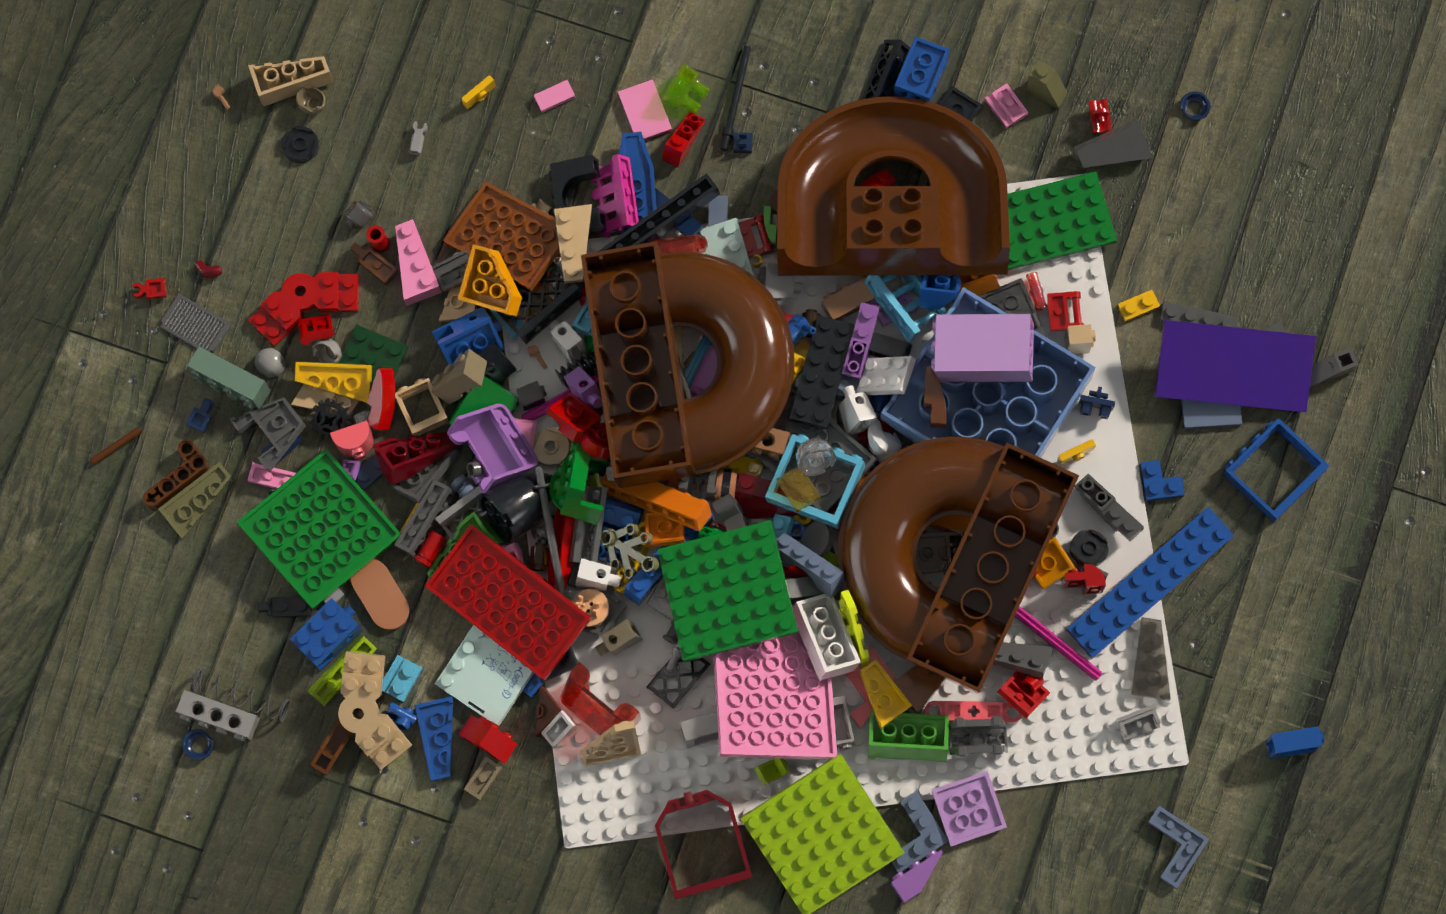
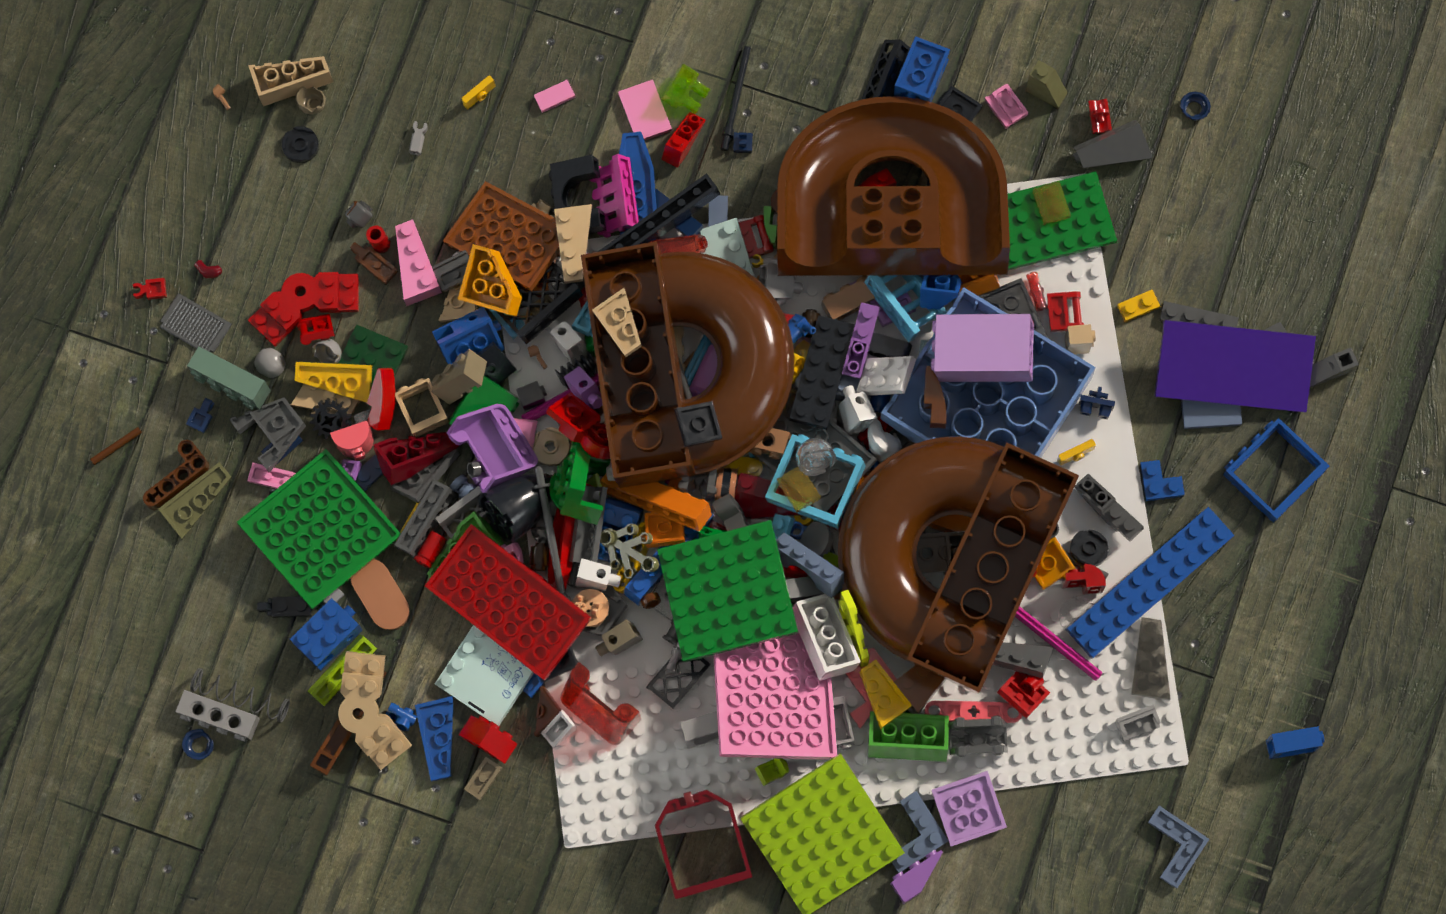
(401, 678): medium azure plate -> none
(614, 744): tan plate -> none
(619, 322): none -> tan wing
(650, 600): none -> reddish brown tile
(698, 424): none -> black plate
(1051, 202): none -> clear yellow plate

